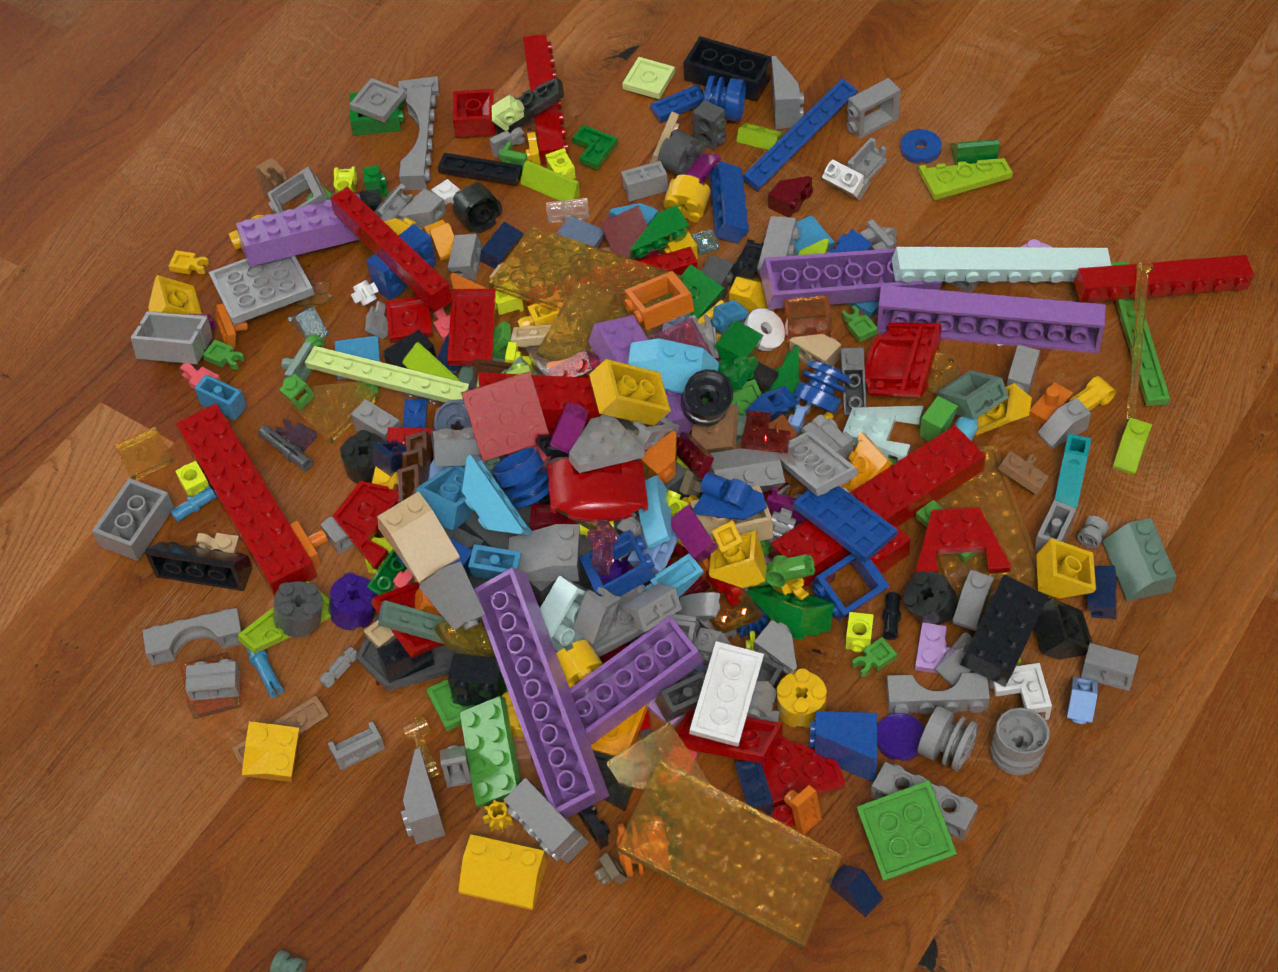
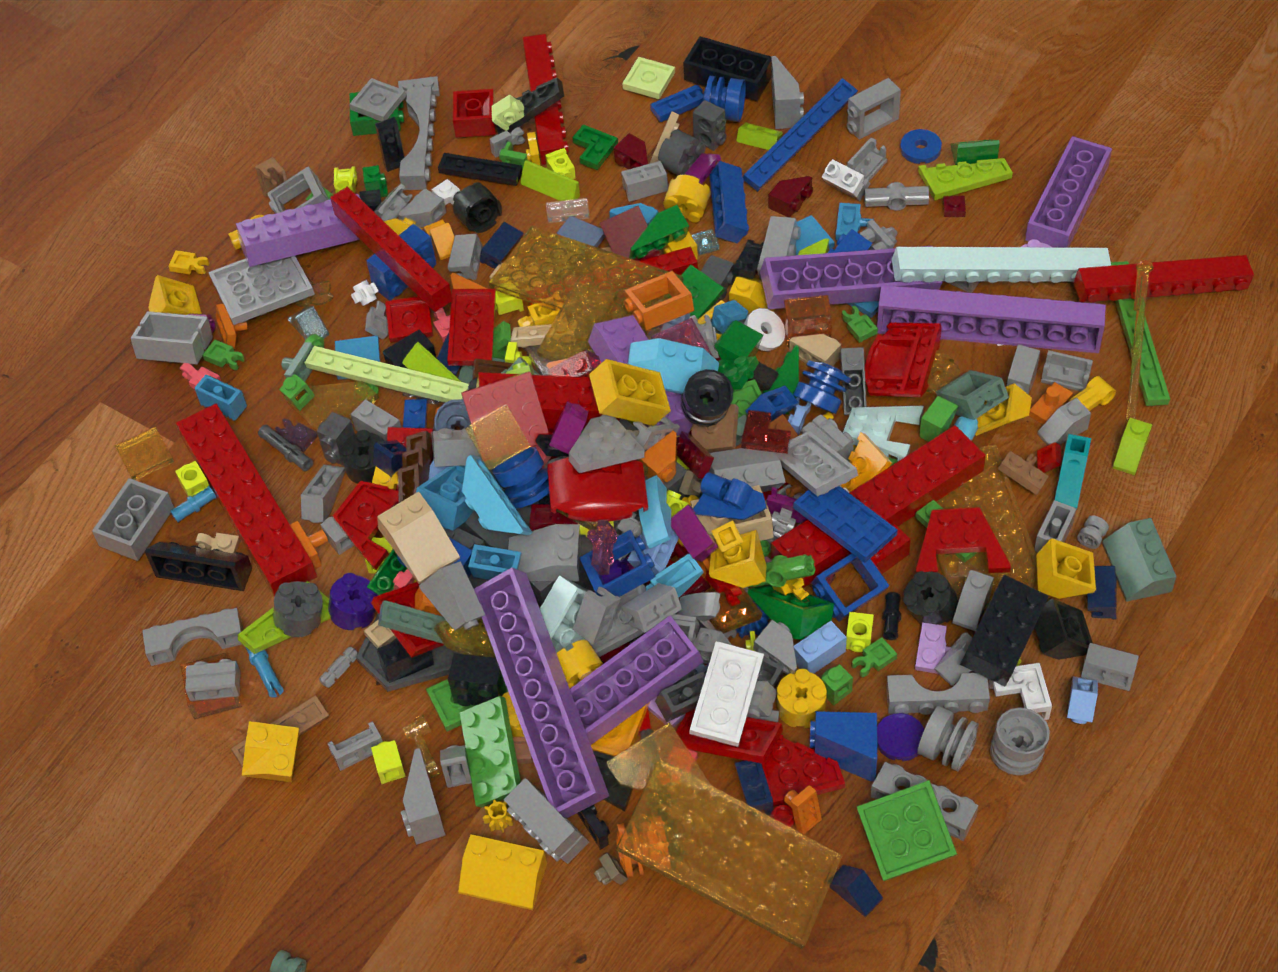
(321, 493): none -> light grey slope
(333, 435): none -> flat silver brick
(388, 761): none -> neon yellow brick
(390, 143): none -> black plate
(497, 437): none -> clear yellow plate
(630, 152): none -> dark red slope
(820, 648): none -> light blue brick
(834, 680): none -> bright green brick
(849, 218): none -> dark azure plate
(896, 196): none -> light grey piece
(954, 206): none -> dark red plate
(1049, 457): none -> red plate
(1066, 370): none -> light grey hinge
(1069, 193): none -> medium lavender brick

